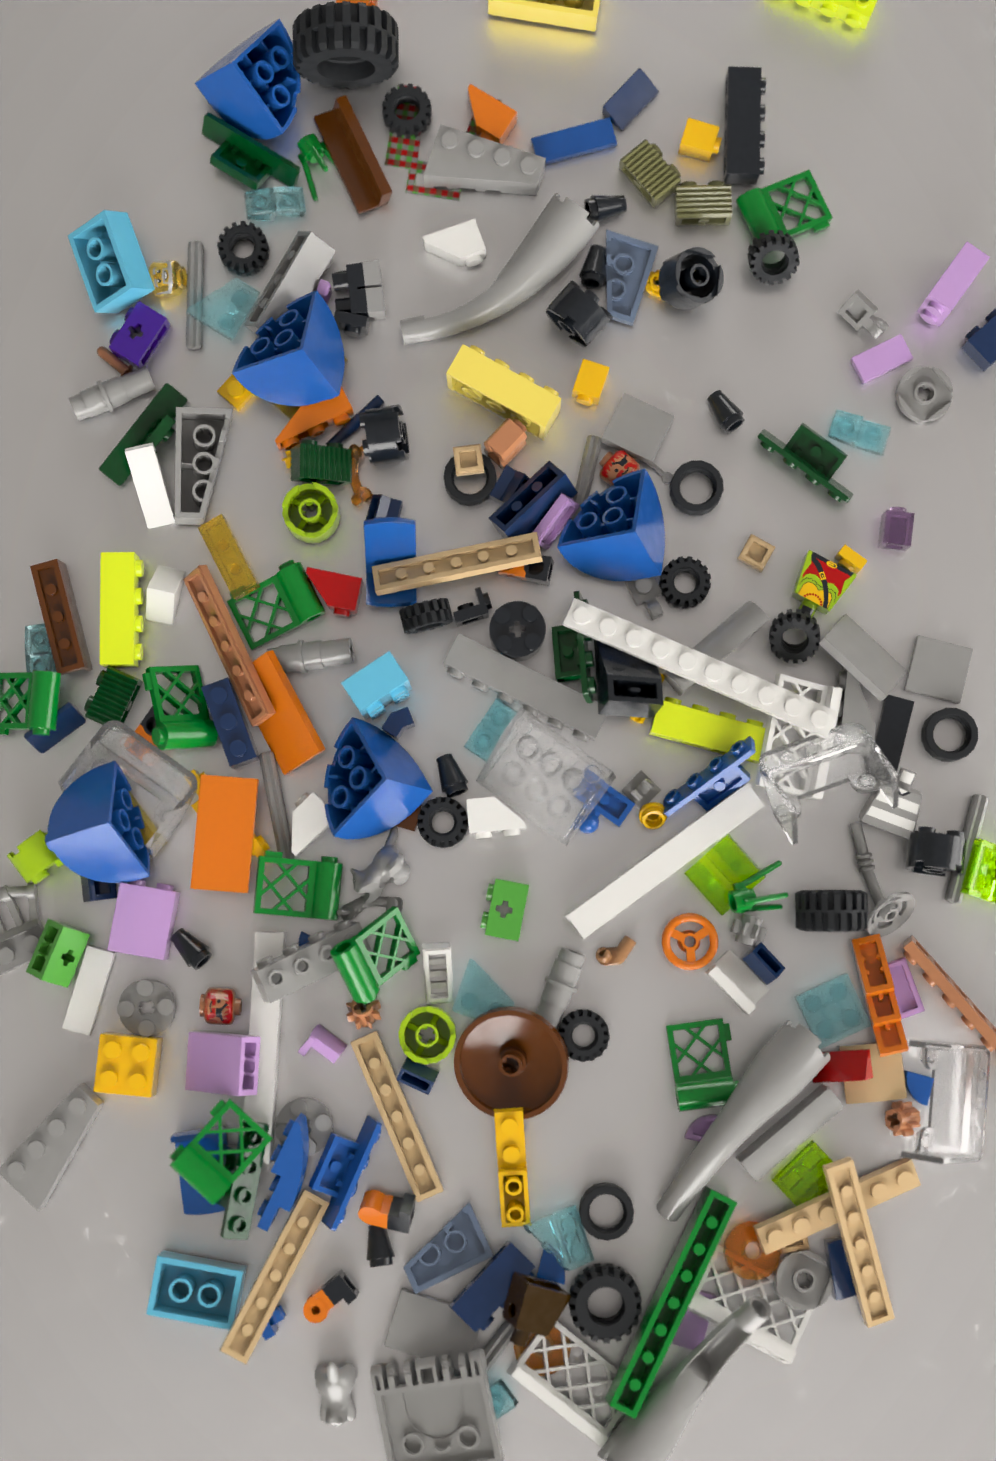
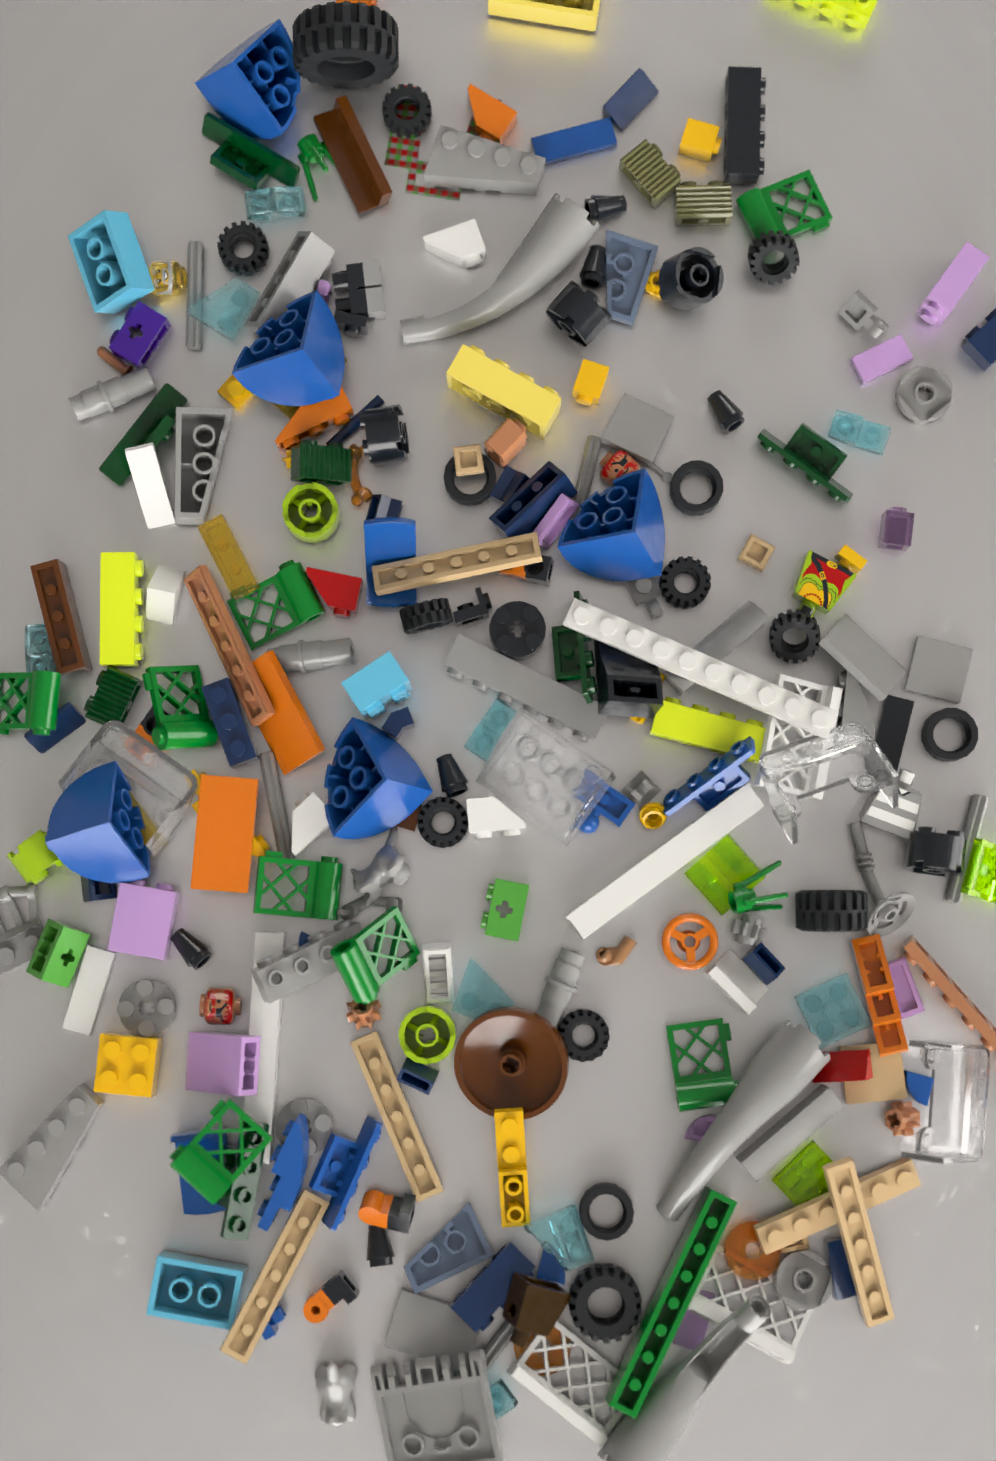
(324, 1043): lavender tile -> none

